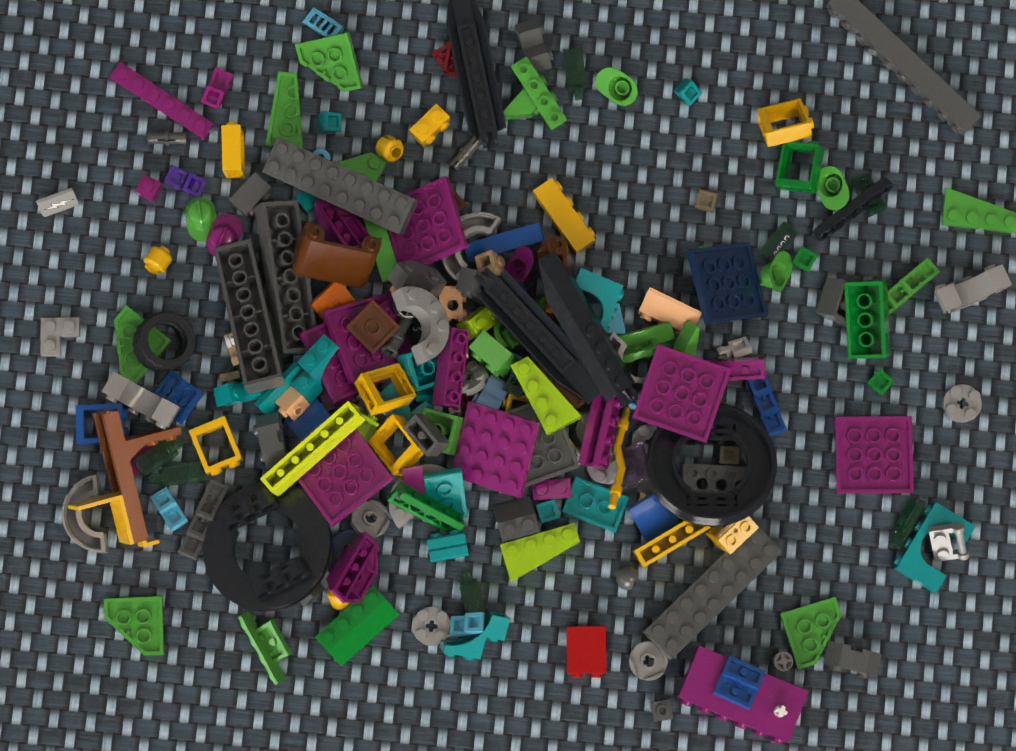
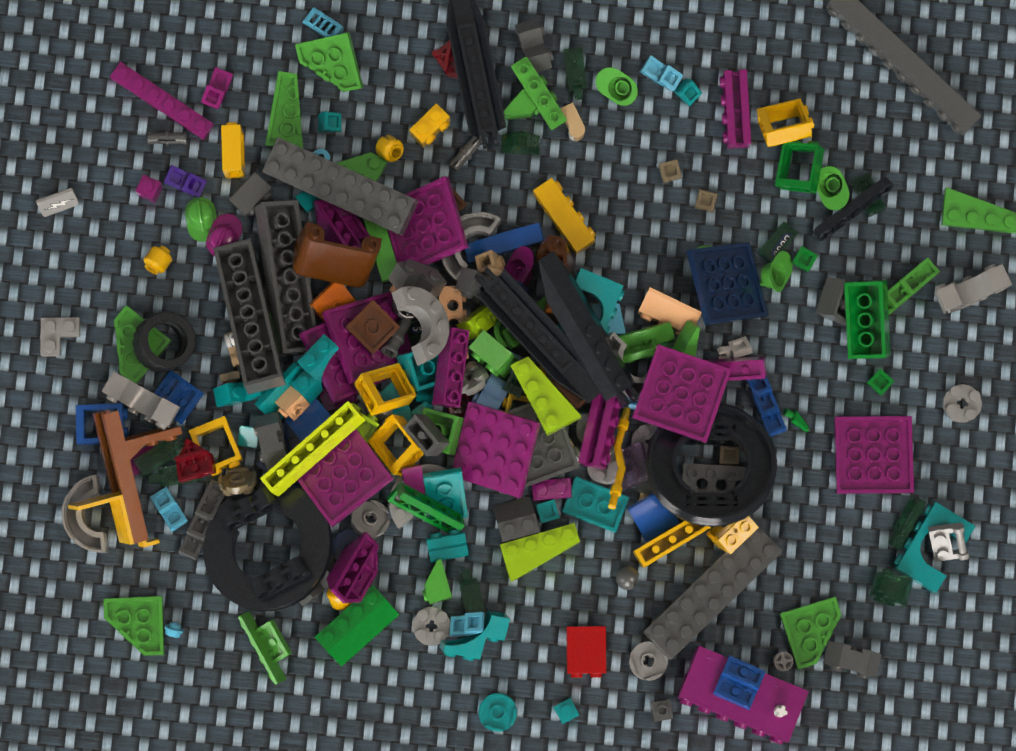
(173, 629): none -> medium azure plate
(194, 462): none -> dark red slope
(237, 481): none -> dark tan plate
(247, 437): none -> teal slope
(437, 586): none -> bright green slope
(497, 712): none -> teal tile
(520, 143): none -> clear green slope
(566, 711): none -> teal plate
(573, 122): none -> tan leg
(661, 74): none -> medium azure slope
(670, 171): none -> dark tan plate
(736, 109): none -> magenta brick
(796, 419): none -> green bar
(891, 588): none -> clear green brick

